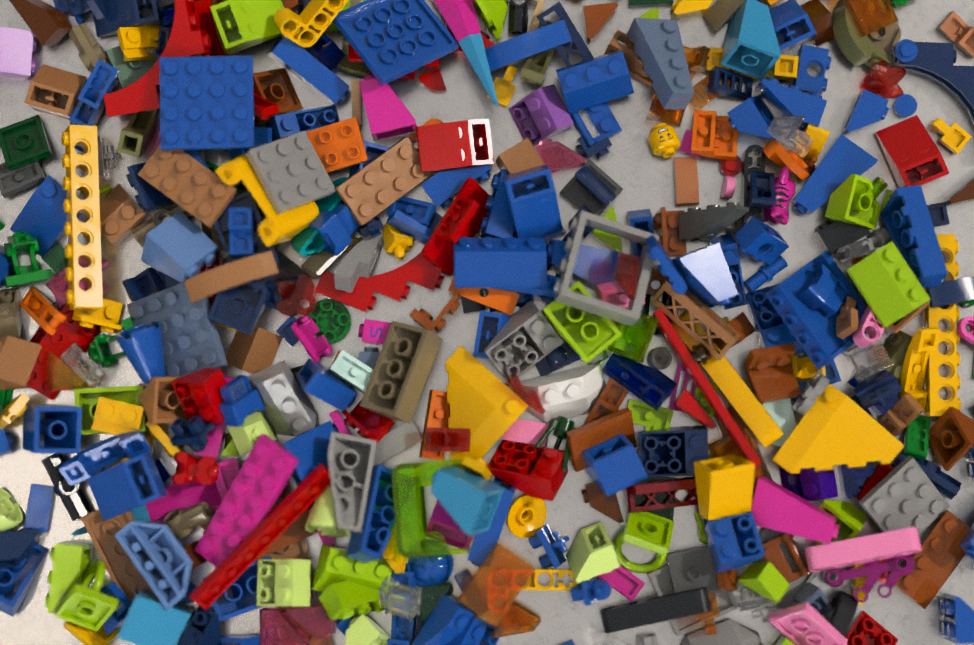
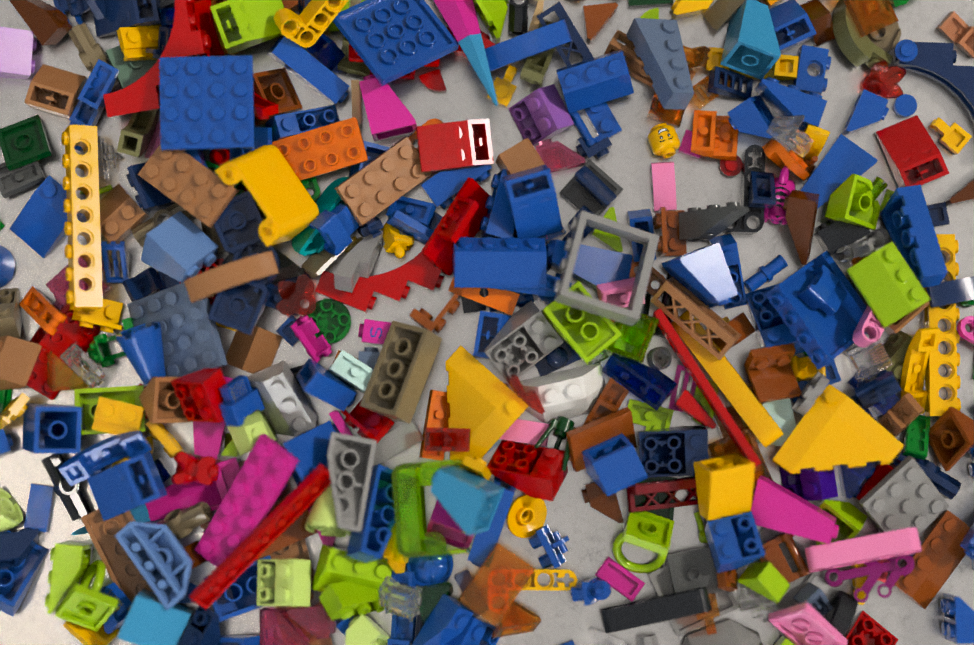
(21, 243): green tile -> none
(55, 258): clear green tile -> none
(123, 255): none -> blue tile
(191, 433): dark blue hips -> none
(219, 156): none -> red plate
(241, 232): blue slope -> none
(291, 172): light grey plate -> none
(592, 553): yellowish green slope -> none
(627, 273): clear red tile -> none
(663, 185): none -> bright pink slope
(666, 265): blue hinge -> none
(686, 181): nougat slope -> none
(700, 354): dark brown plate -> none
(728, 187): bright pink tile -> none
(761, 241): blue brick -> none
(801, 219): none -> reddish brown slope
(847, 321): medium nougat plate -> none

